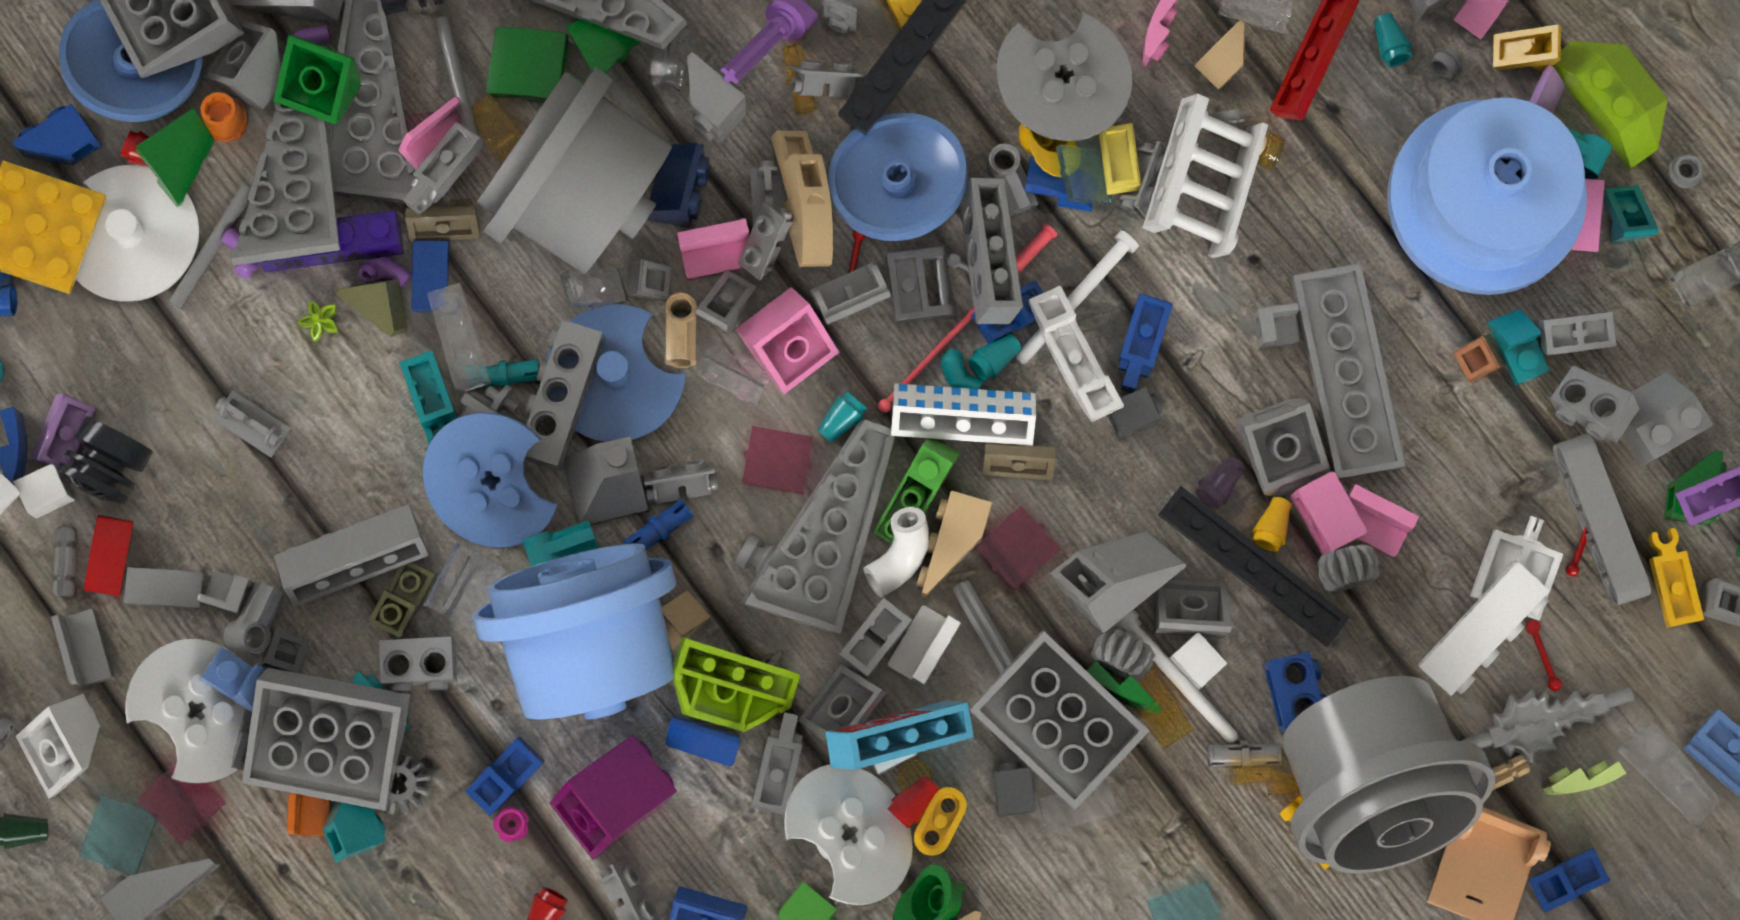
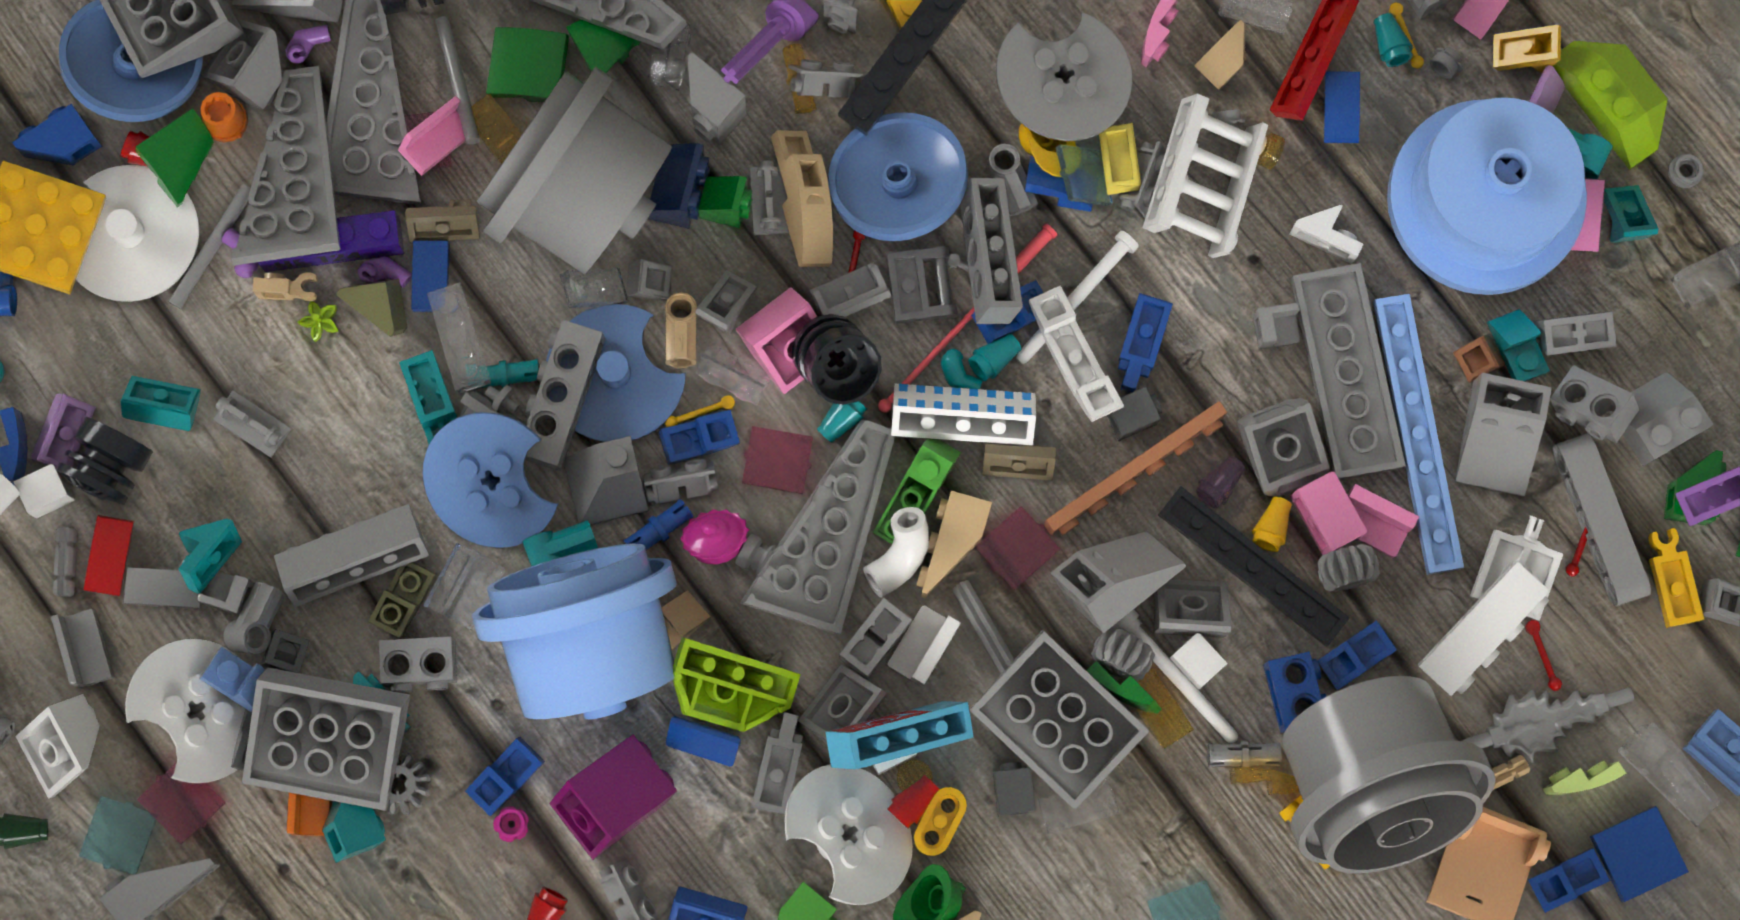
(160, 403): none -> teal slope
(208, 551): none -> teal slope
(276, 287): none -> tan plate
(316, 80): green slope -> none
(443, 167): light grey hinge -> none
(699, 437): none -> blue slope
(713, 248): bright pink panel -> none
(715, 536): none -> dark pink piece
(726, 200): none -> green slope
(726, 403): none -> yellow hinge
(762, 244): light grey hinge -> none
(845, 373): none -> black wheel
(1148, 462): none -> nougat plate
(1318, 232): none -> white slope
(1342, 107): none -> blue slope
(1357, 655): none -> blue slope
(1397, 9): none -> yellow hinge
(1418, 434): none -> light blue plate
(1502, 433): none -> light grey slope
(1639, 854): none -> blue tile

